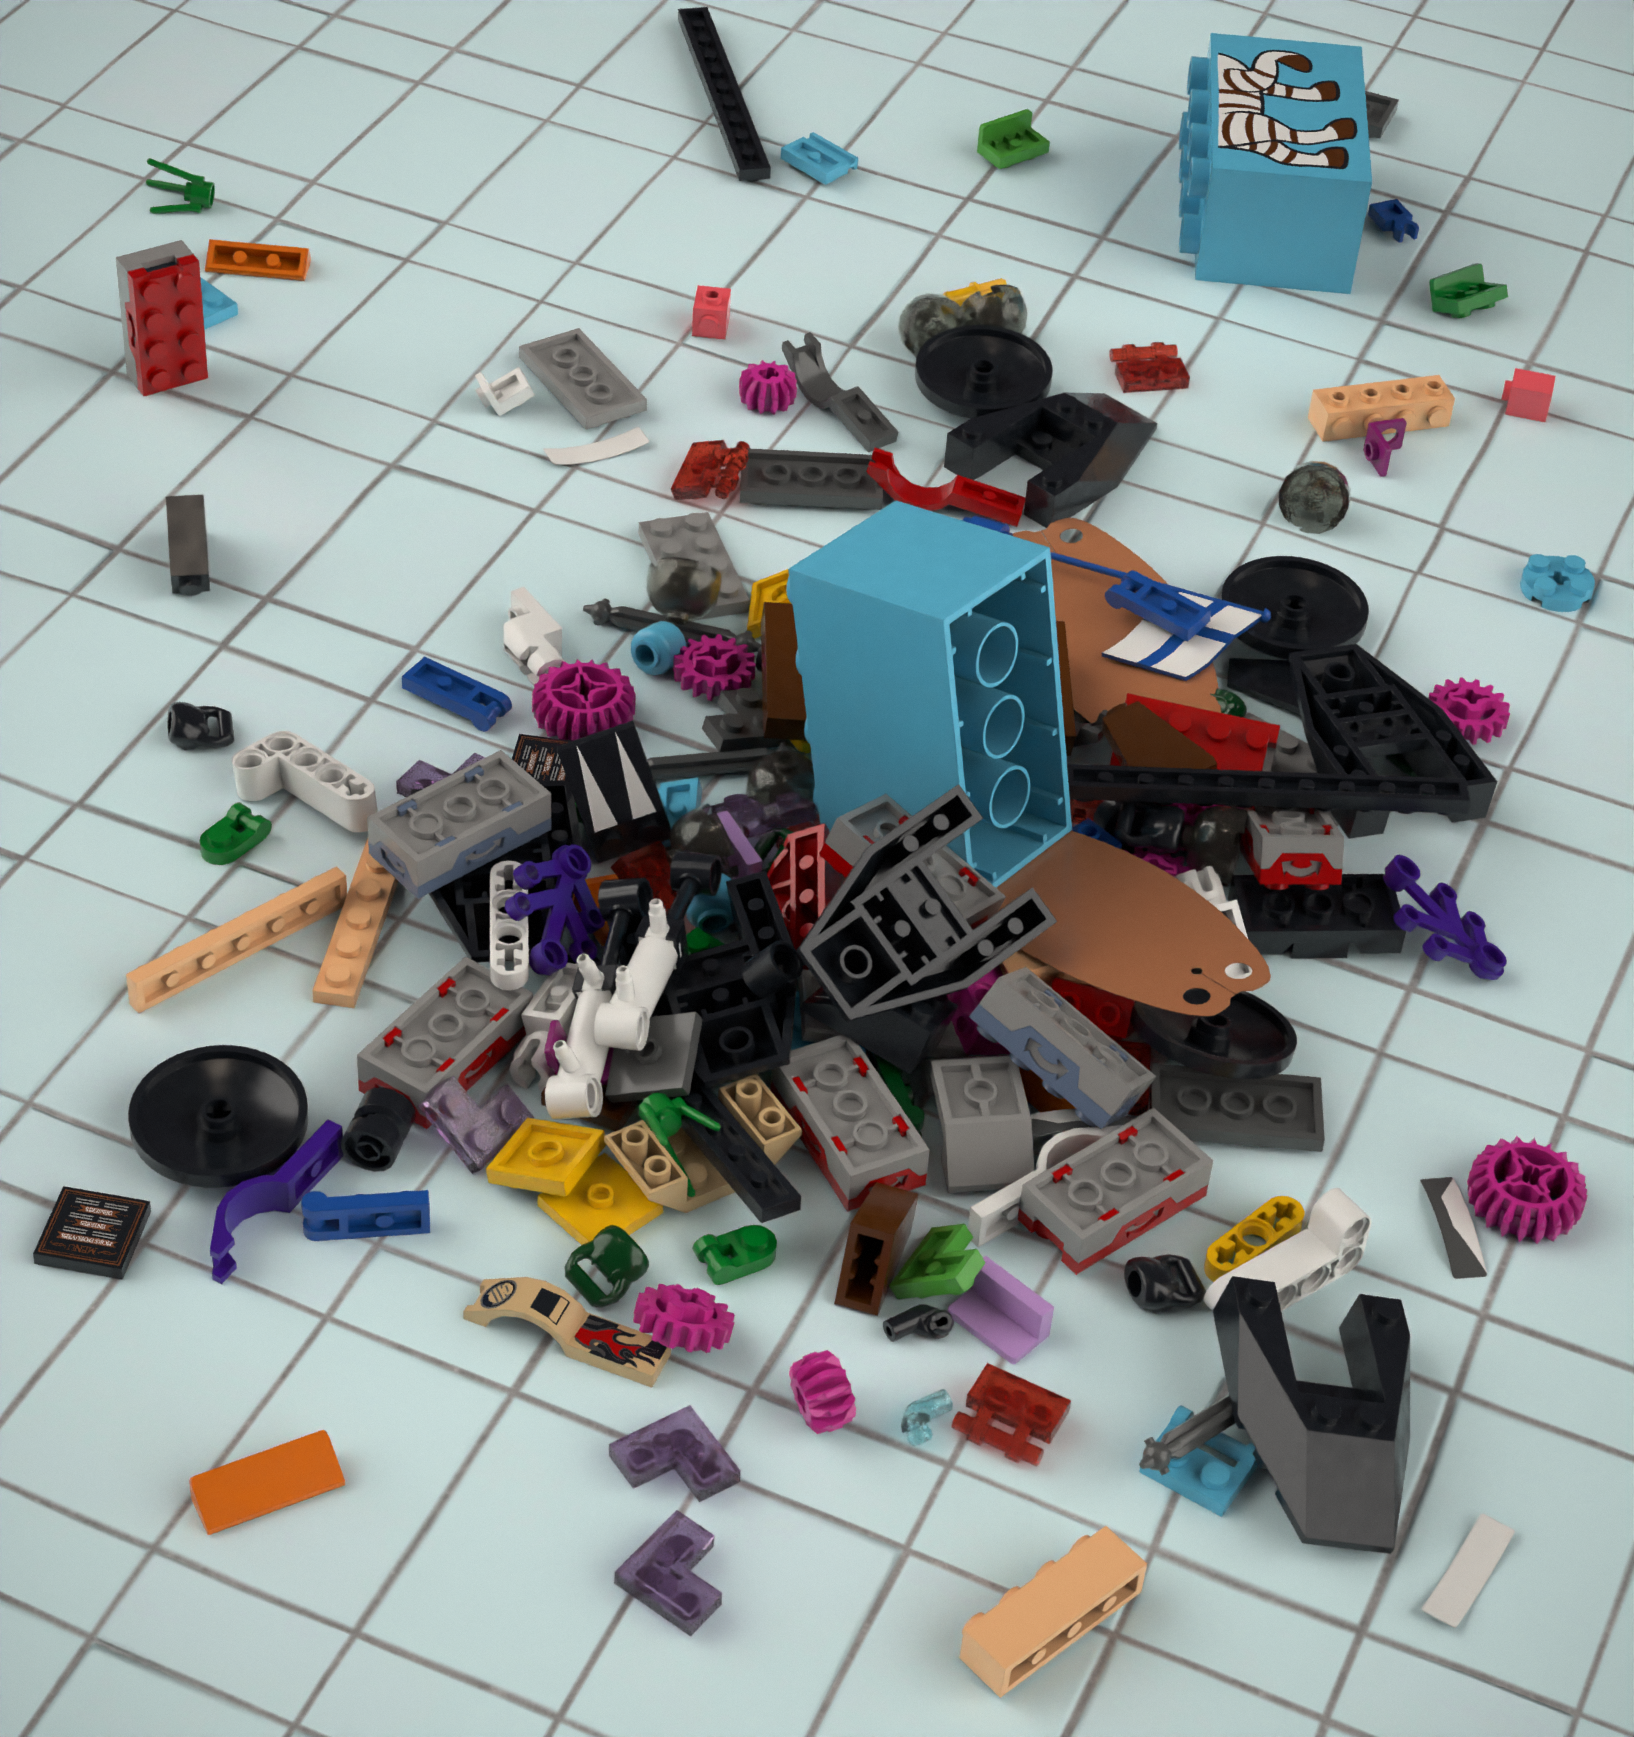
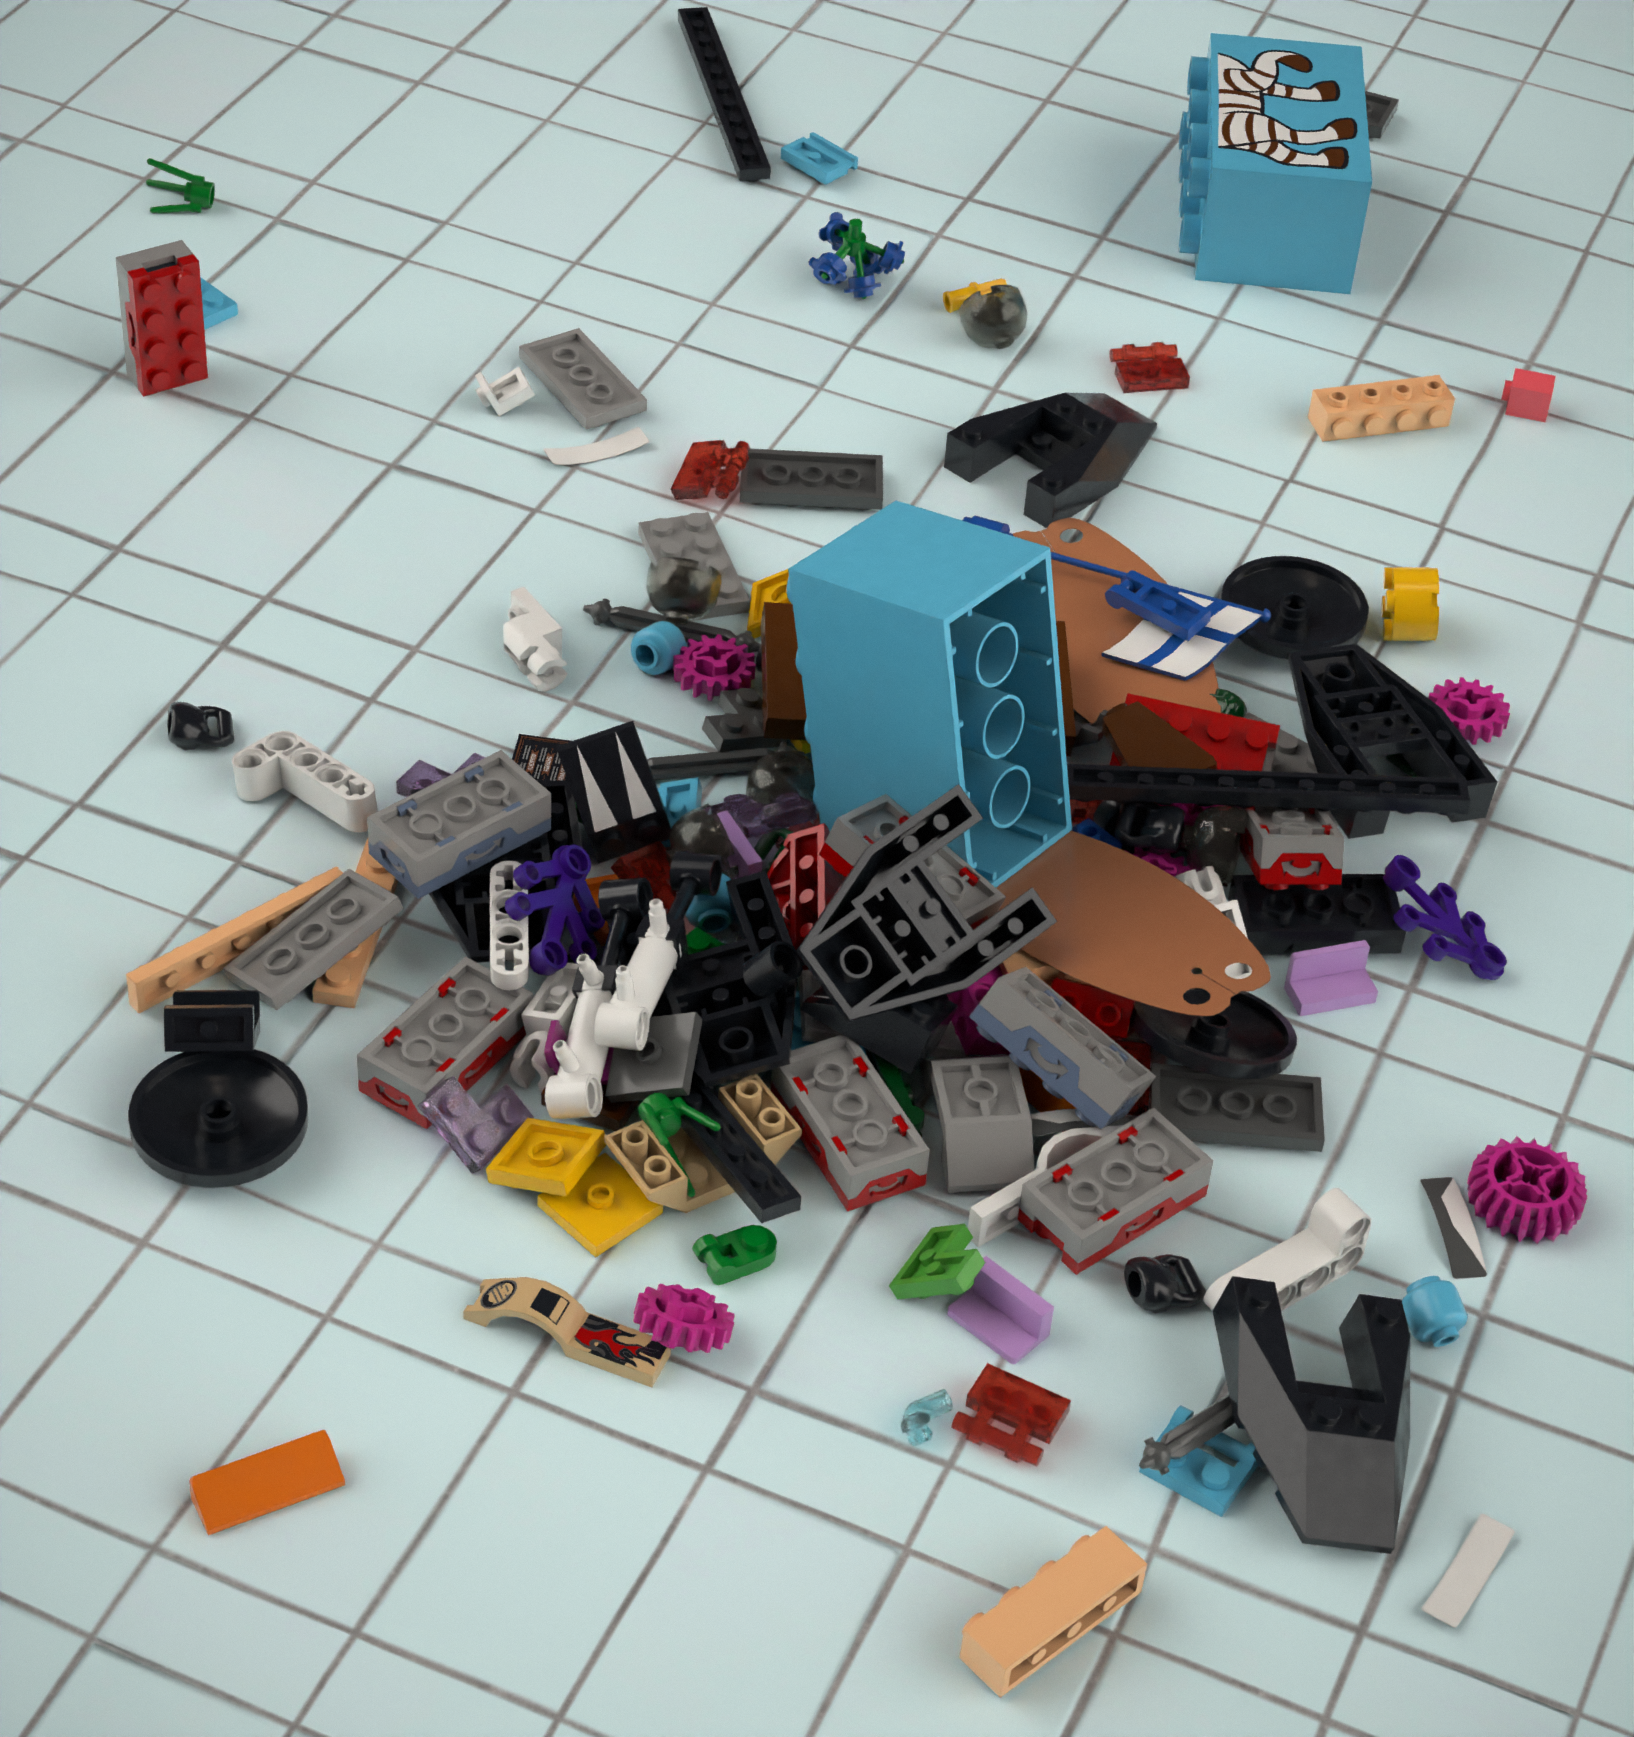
(92, 1232): black tile -> none
(188, 544): black slope -> none
(212, 1020): none -> black panel
(223, 842): green plate -> none
(257, 260): orange slope -> none
(273, 1192): dark purple piece -> none
(313, 938): none -> light grey plate
(365, 1215): blue plate -> none
(378, 1129): black wheel -> none
(456, 693): blue plate -> none
(582, 700): dark pink gear -> none
(615, 1257): dark green piece -> none
(662, 1574): clear purple plate -> none
(676, 1443): clear purple plate -> none
(711, 312): coral brick -> none
(767, 387): dark pink gear -> none
(822, 1391): dark pink gear -> none
(850, 406): dark grey piece -> none
(867, 258): none -> blue plant
(875, 1247): reddish brown slope -> none
(919, 1320): black arm -> none
(926, 317): clear smoke cylinder -> none
(959, 492): red piece -> none
(982, 370): black dish -> none
(1011, 140): bright green bracket -> none
(1257, 1223): yellow beam -> none
(1264, 680): black flag -> none
(1315, 496): clear smoke cylinder -> none
(1330, 978): none -> lavender panel
(1379, 450): magenta bracket -> none
(1393, 217): blue plate -> none
(1410, 604): none -> yellow brick
(1434, 1311): none -> medium azure head
(1464, 291): green bracket -> none
(1544, 573): medium azure plate -> none

